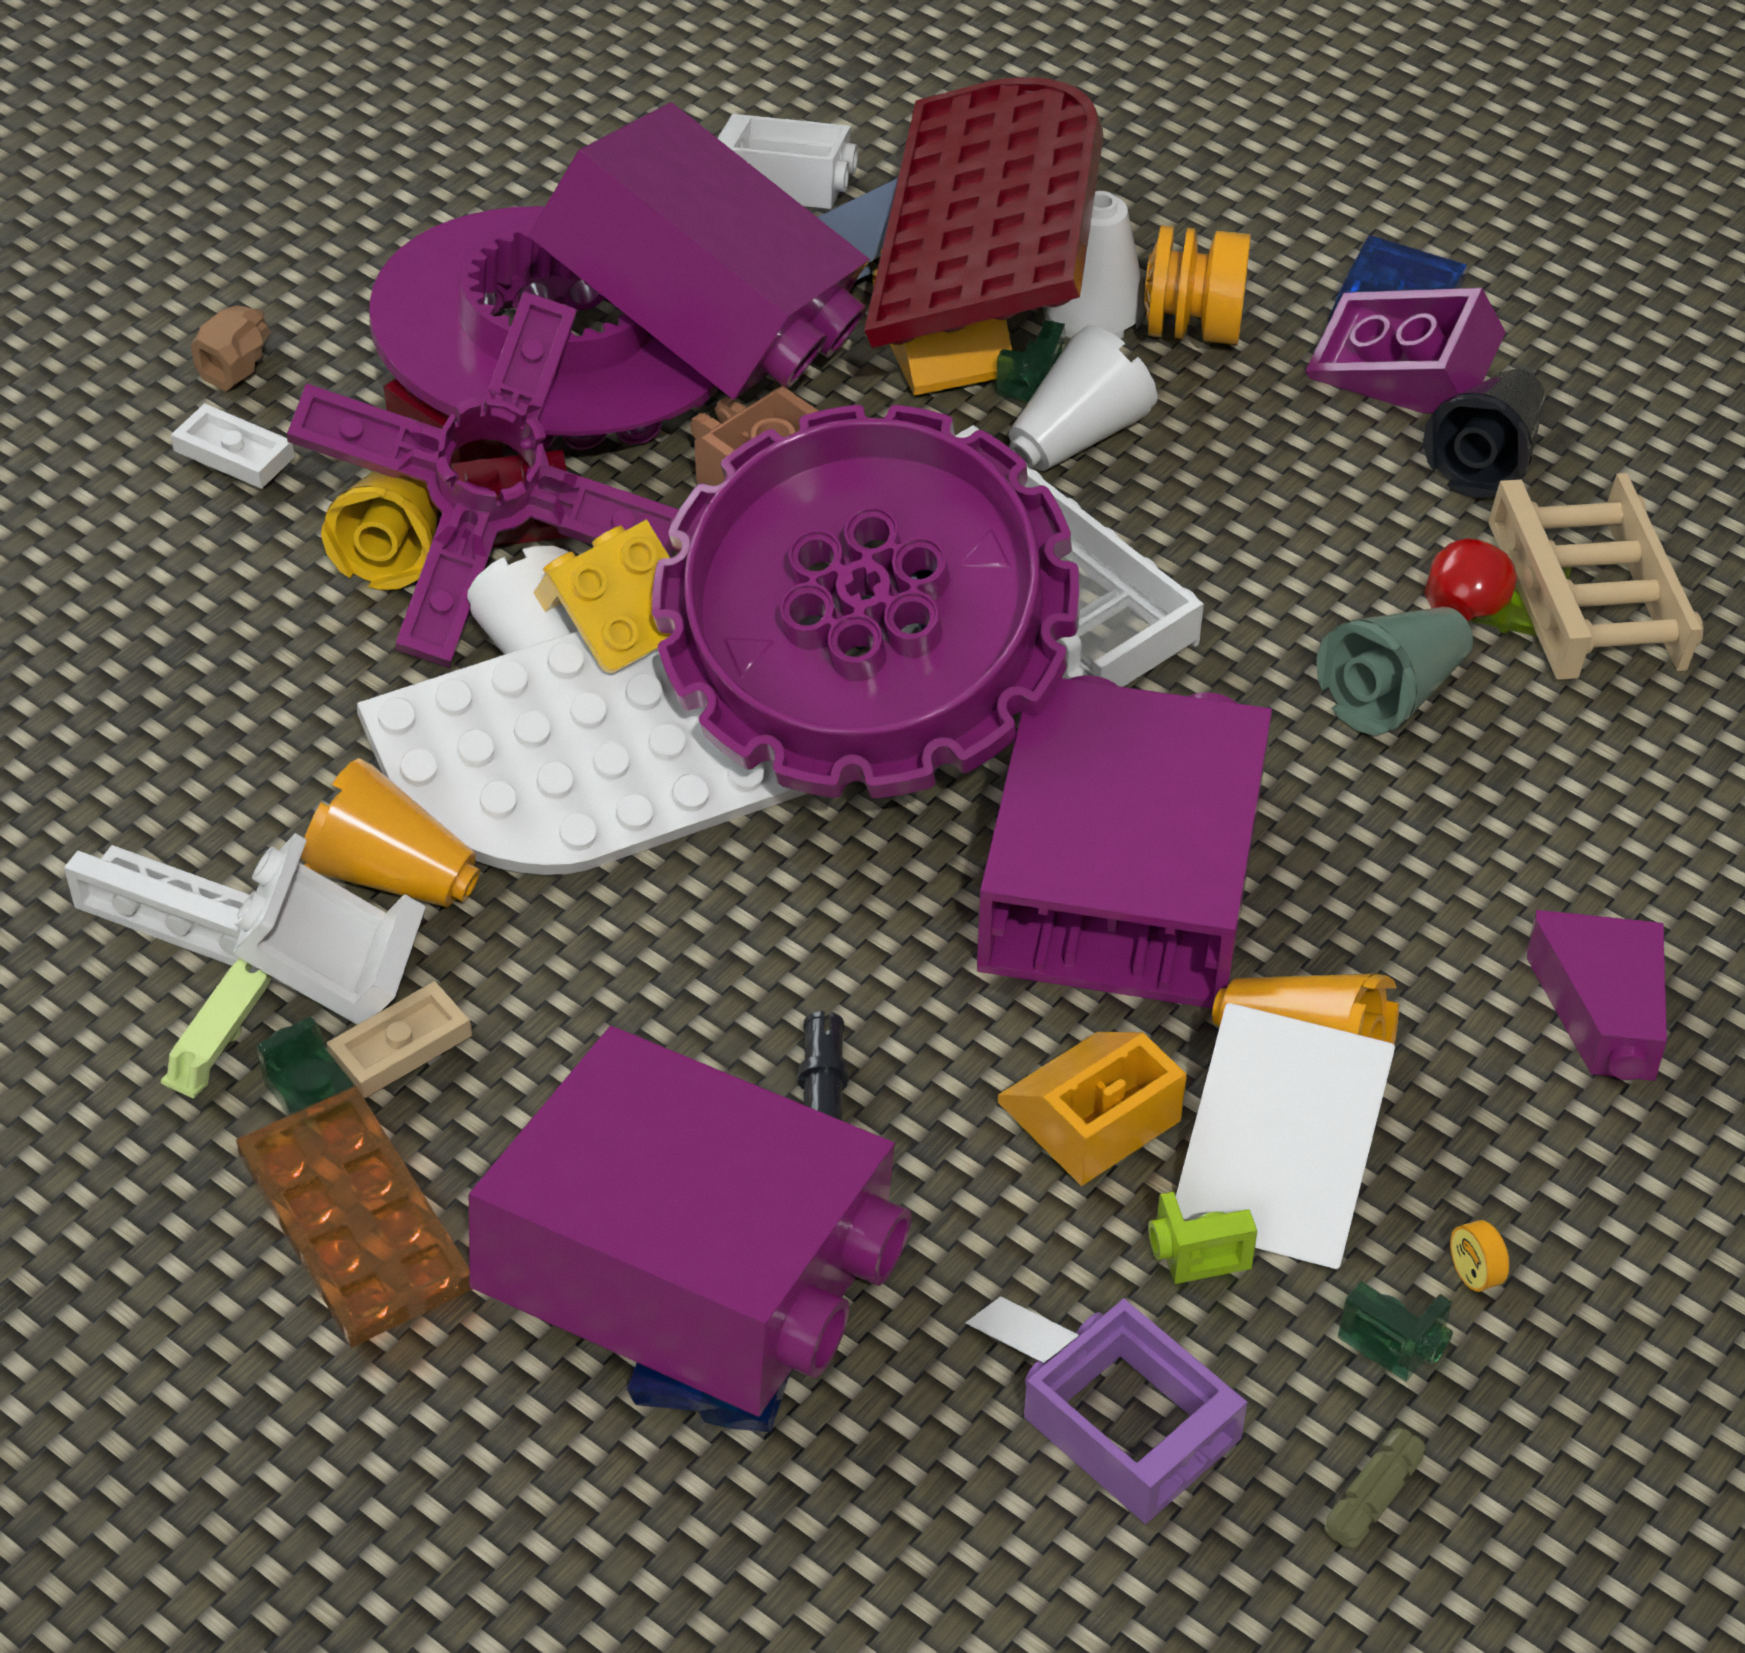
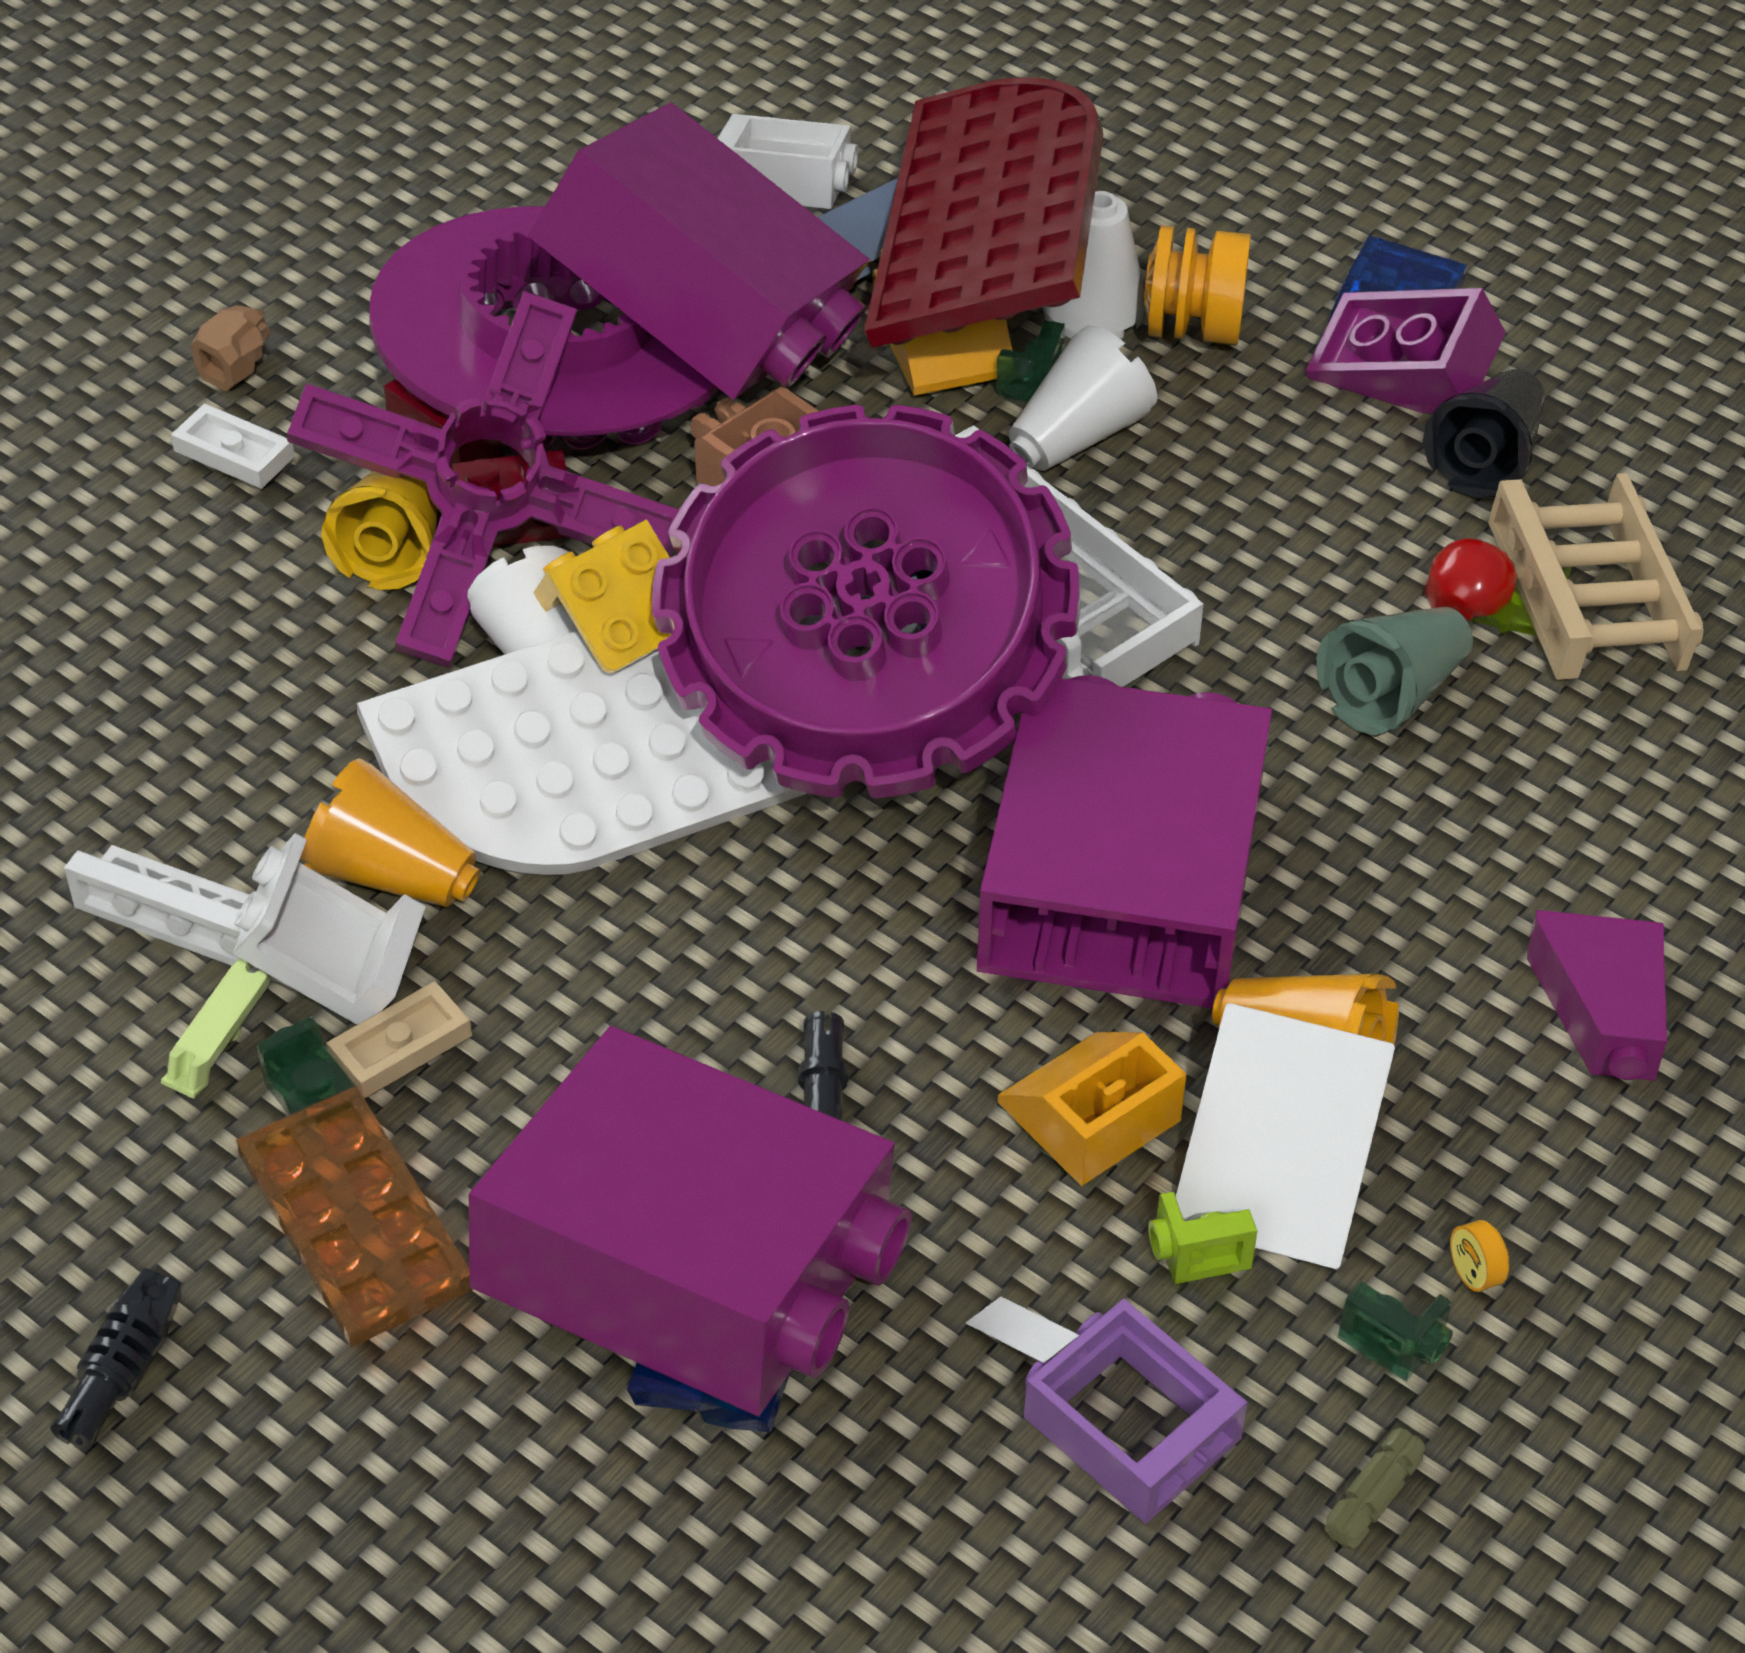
(118, 1355): none -> black hinge

